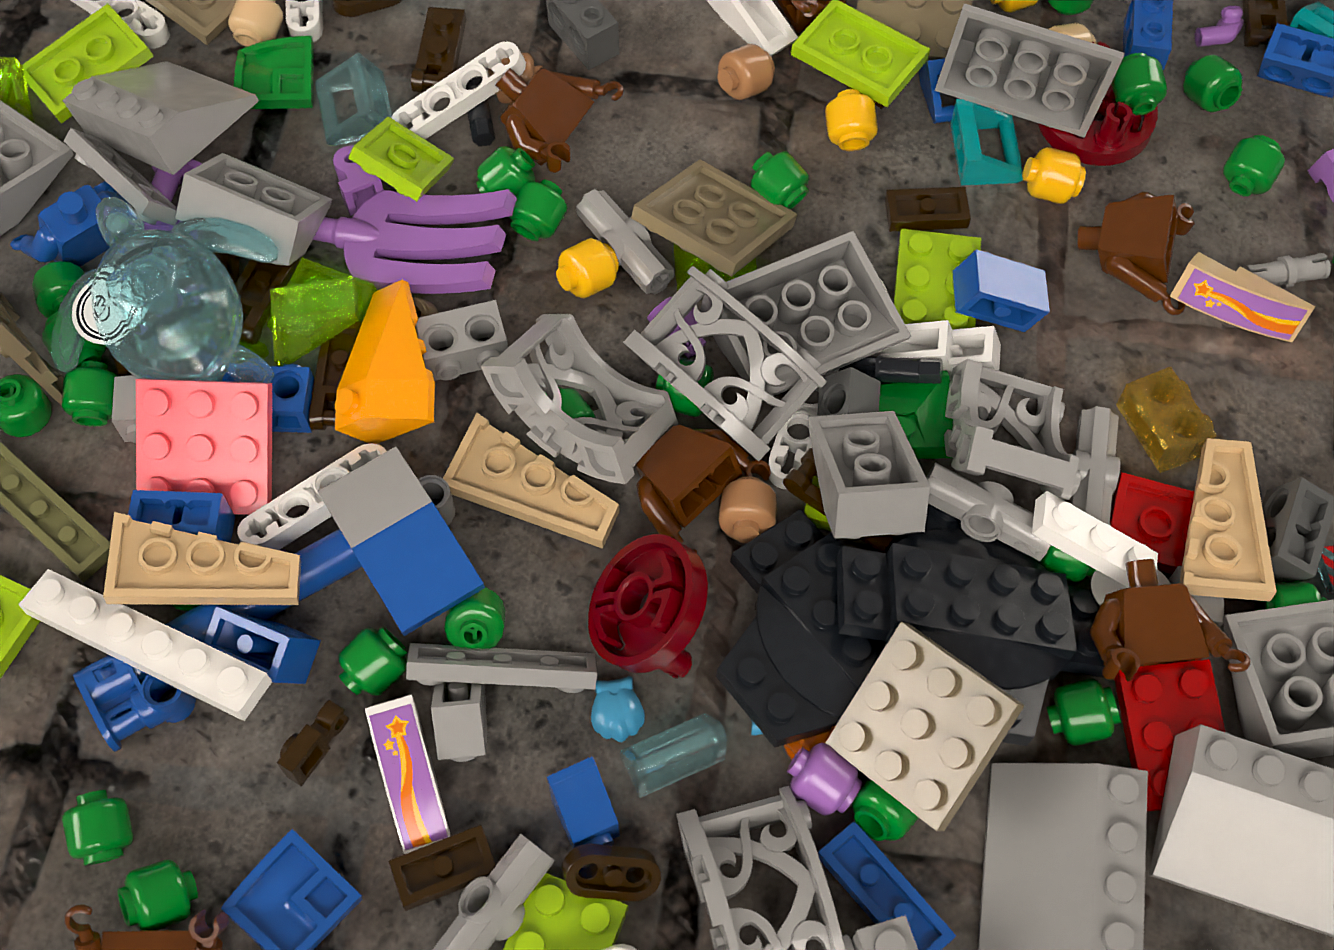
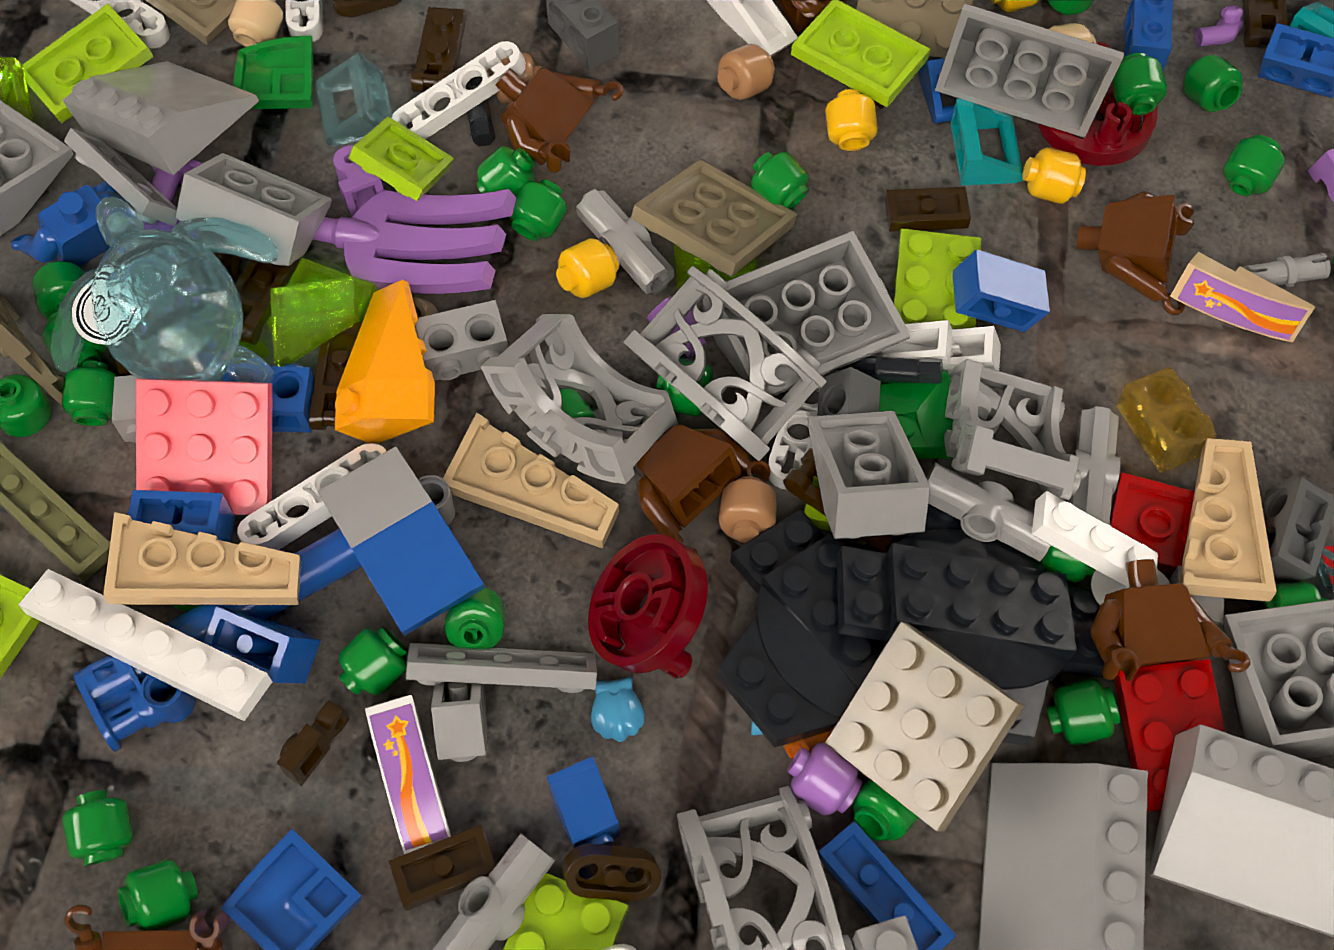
(675, 754): clear light blue tile -> none

